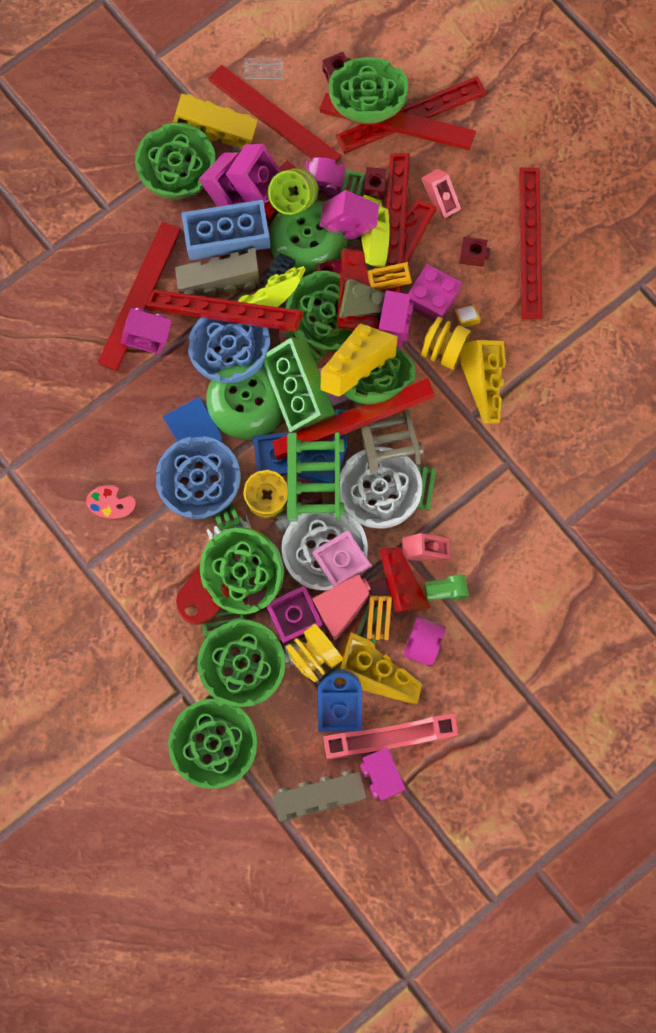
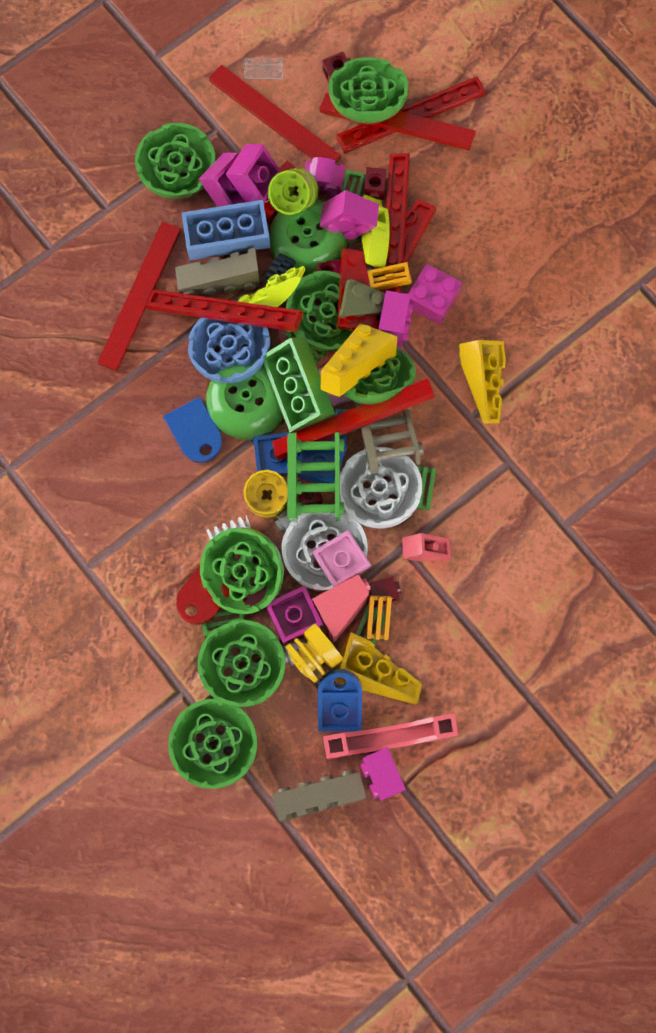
(104, 502): coral piece -> none
(145, 331): dark pink brick -> none
(176, 465): medium blue brick -> none
(216, 121): yellow wedge -> none
(228, 523): bright green tile -> none
(402, 583): red wing -> none
(424, 641): dark pink brick -> none
(441, 192): coral slope -> none
(445, 343): yellow wheel -> none
(453, 587): bright green piece -> none
(467, 316): slope -> none
(468, 257): dark red brick -> none
(530, 243): red tile -> none

